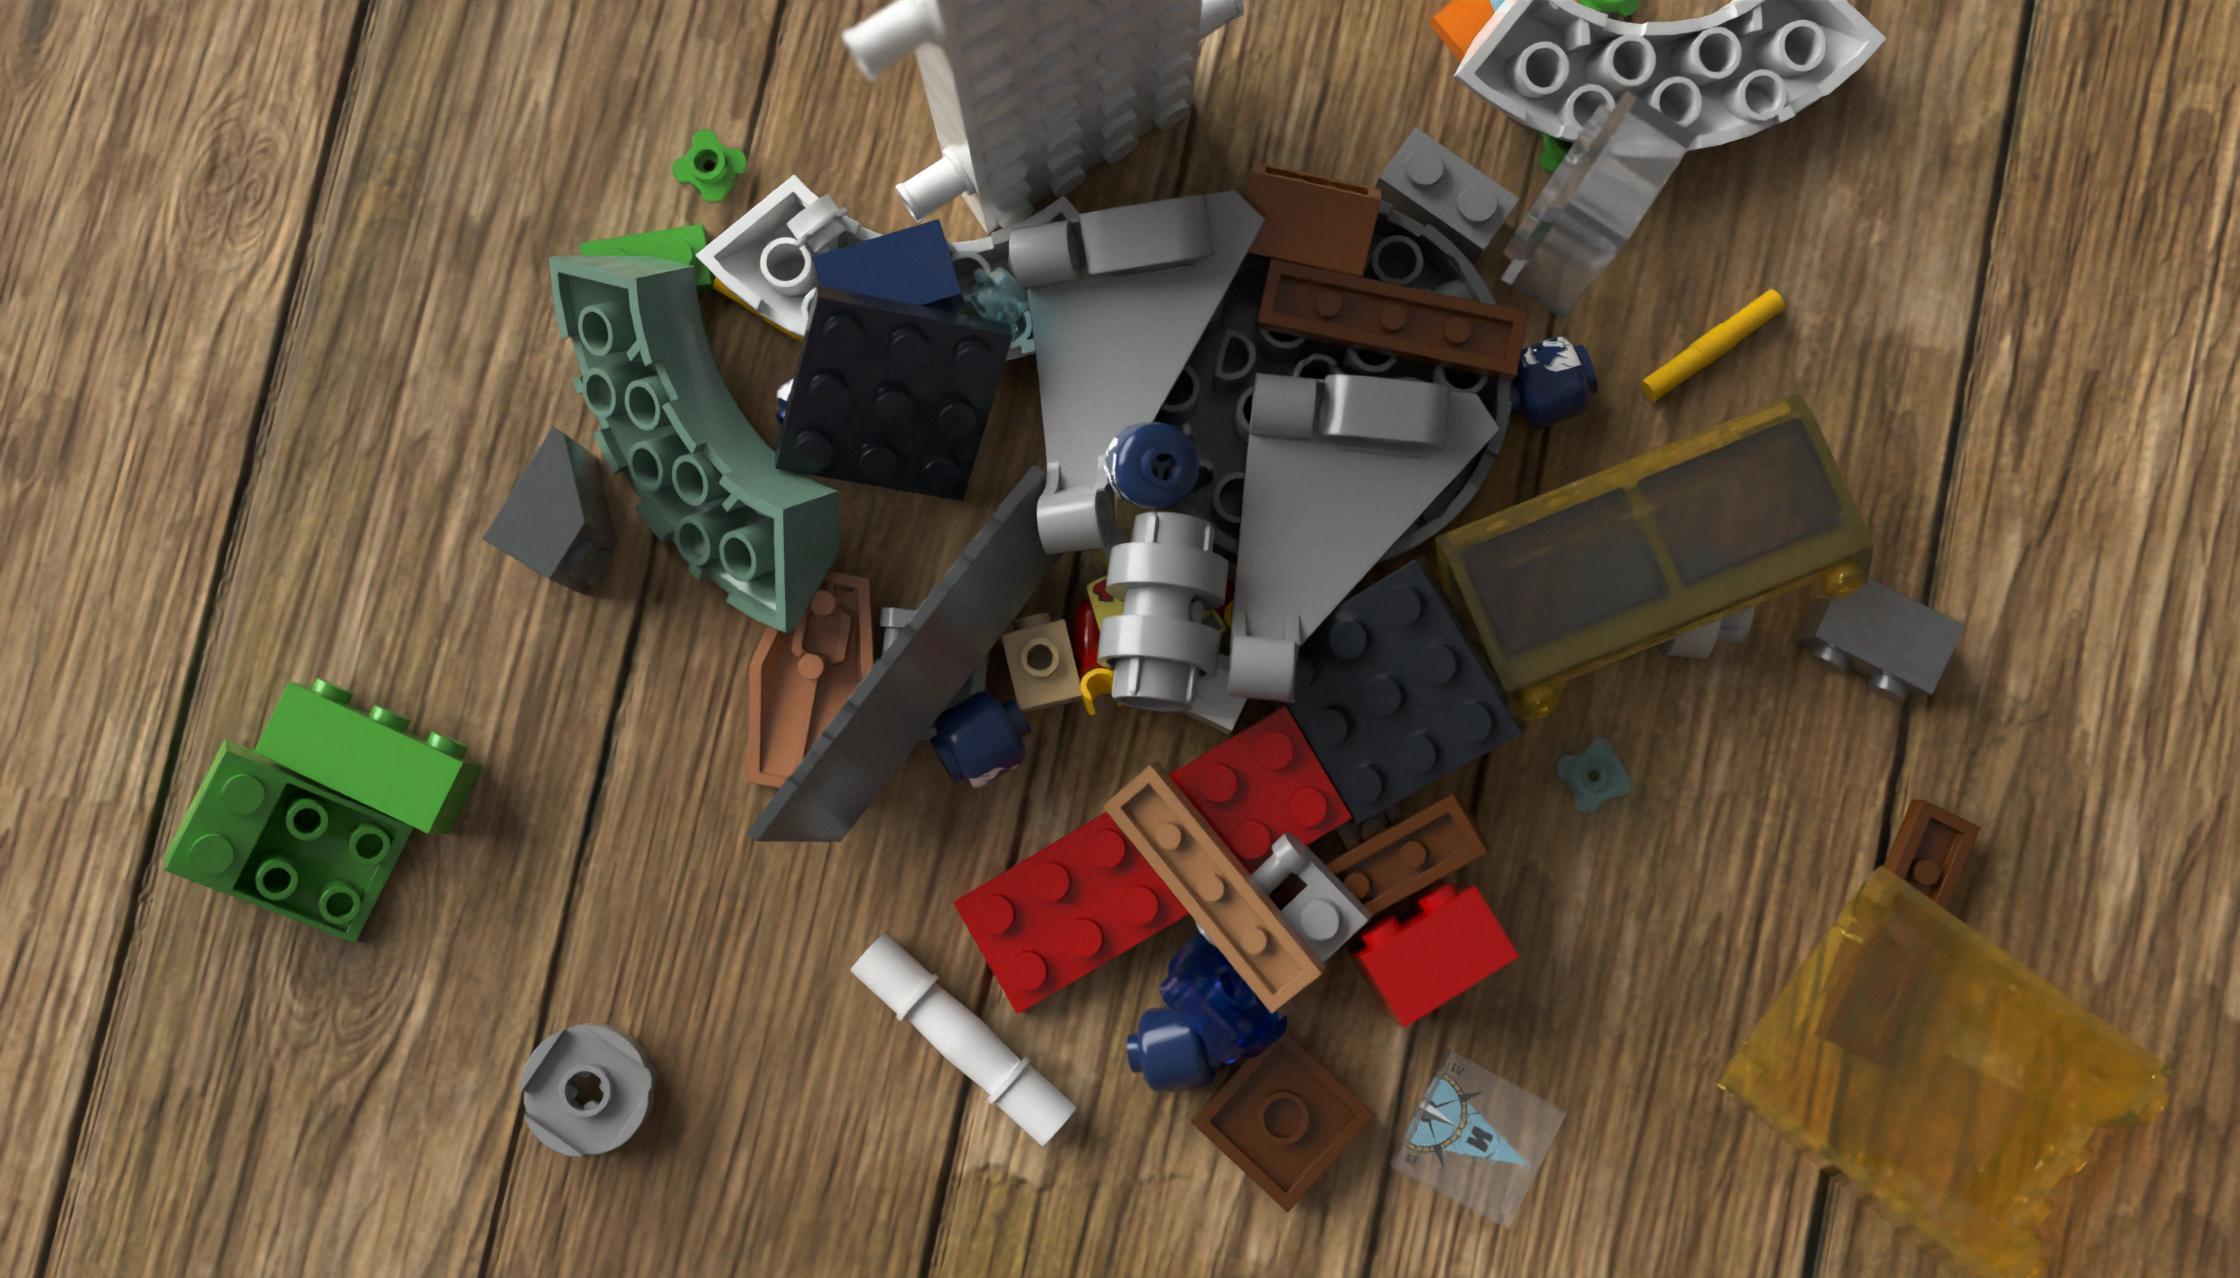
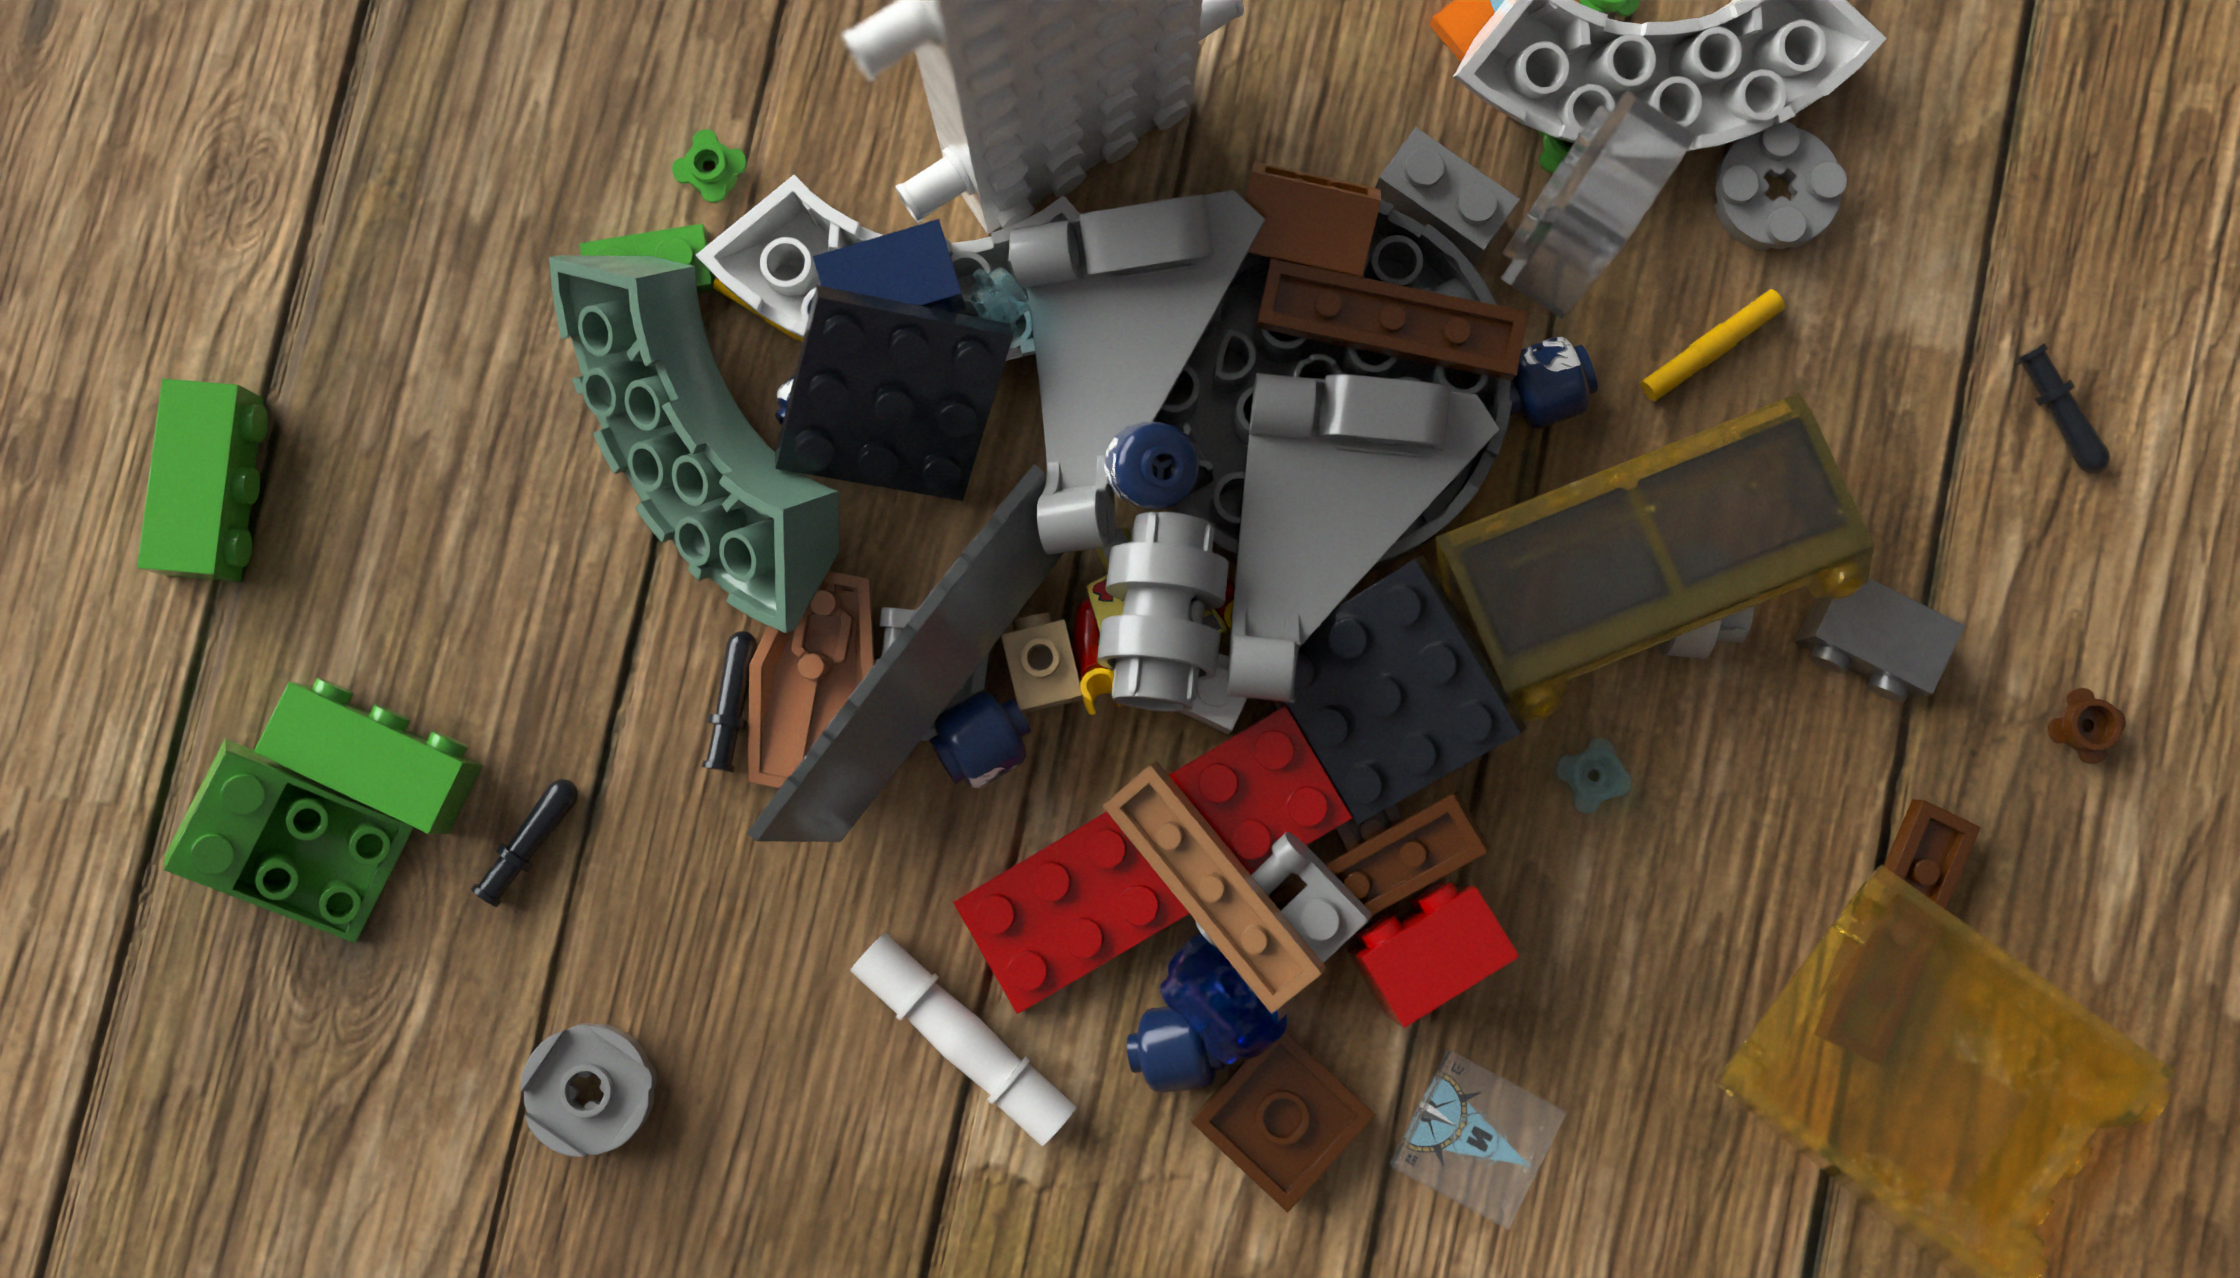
(202, 480): none -> bright green brick
(536, 828): none -> black piece
(558, 516): dark grey slope -> none
(731, 701): none -> black piece
(818, 224): white plate -> none
(1812, 178): none -> light grey plate
(2071, 421): none -> black piece
(2105, 722): none -> reddish brown plate

